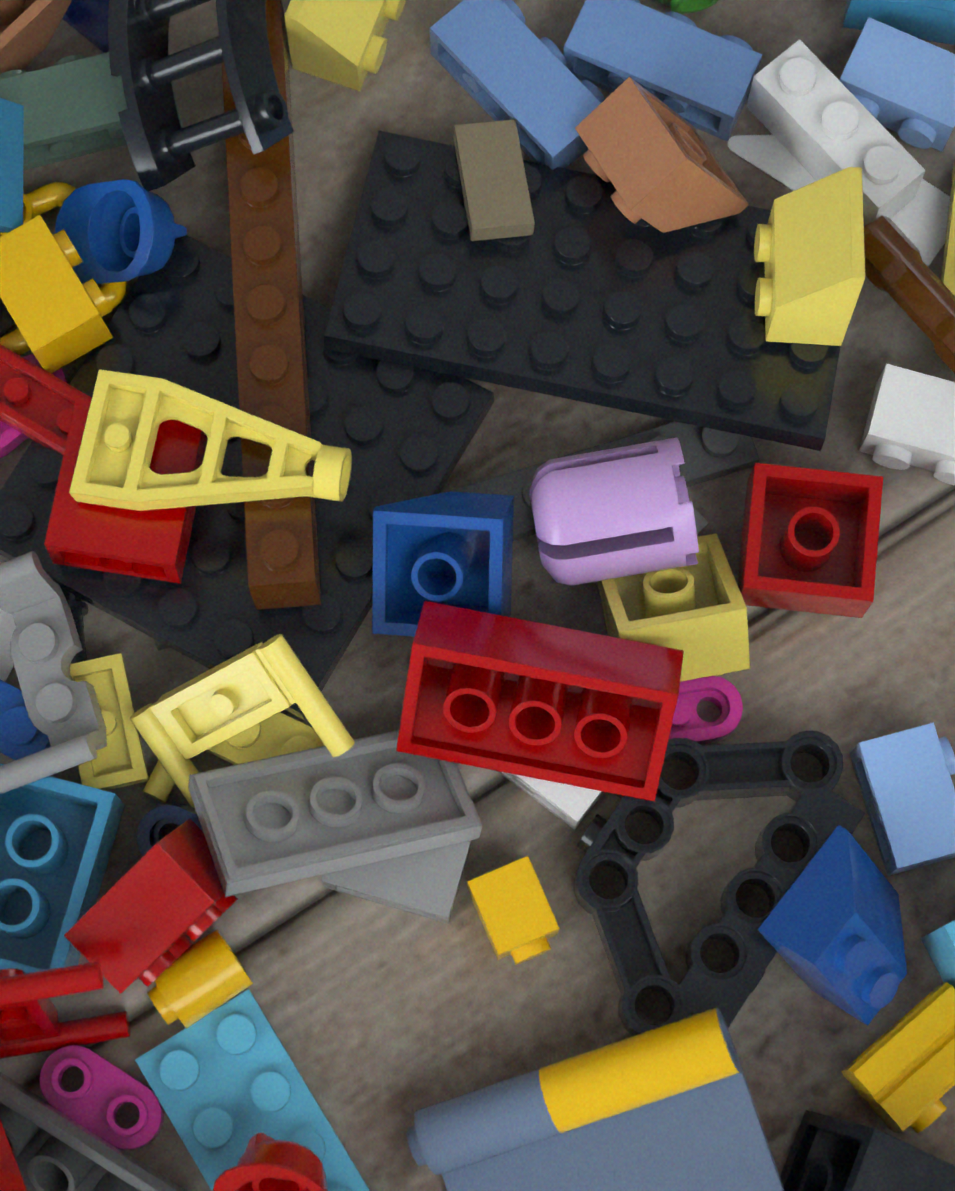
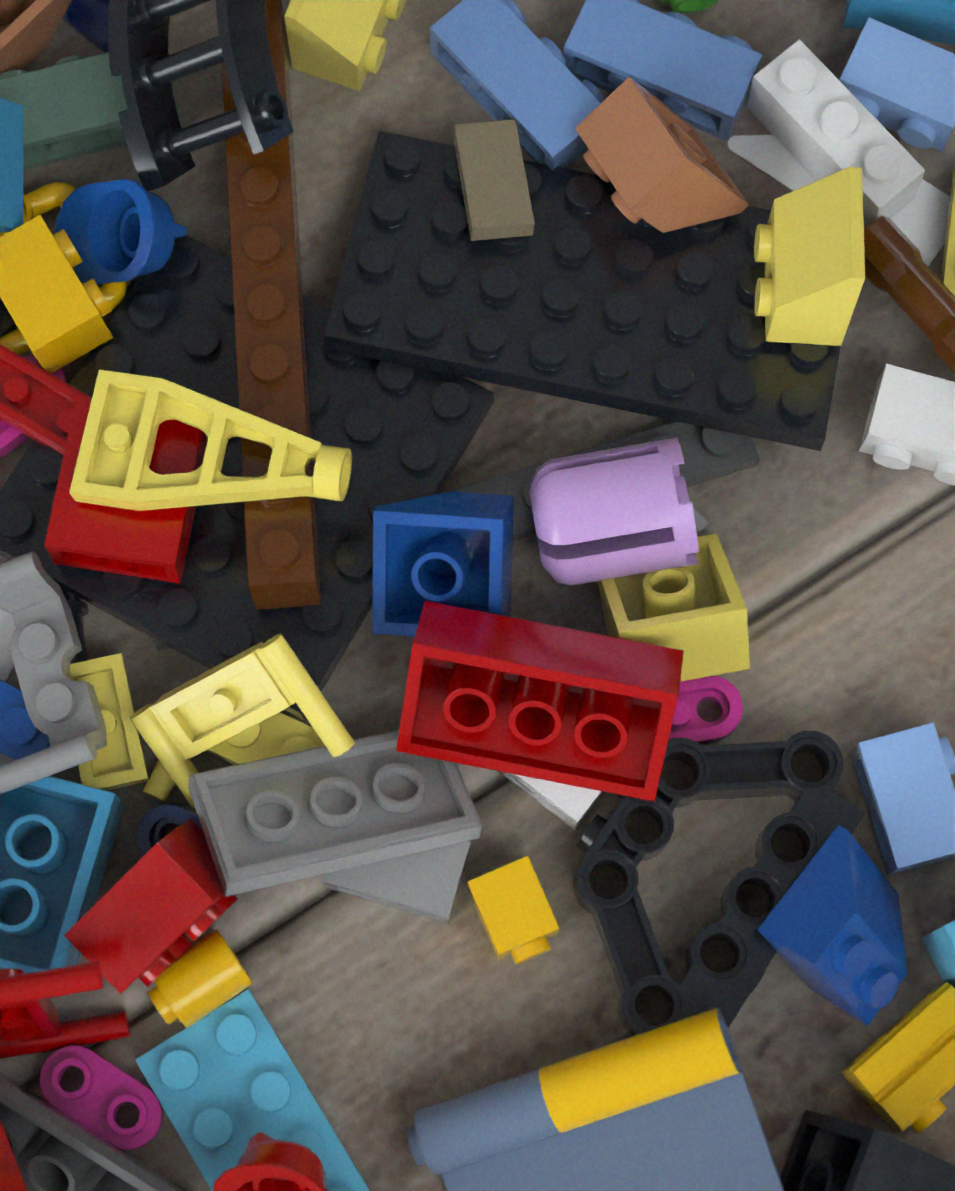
(810, 540): red brick -> none

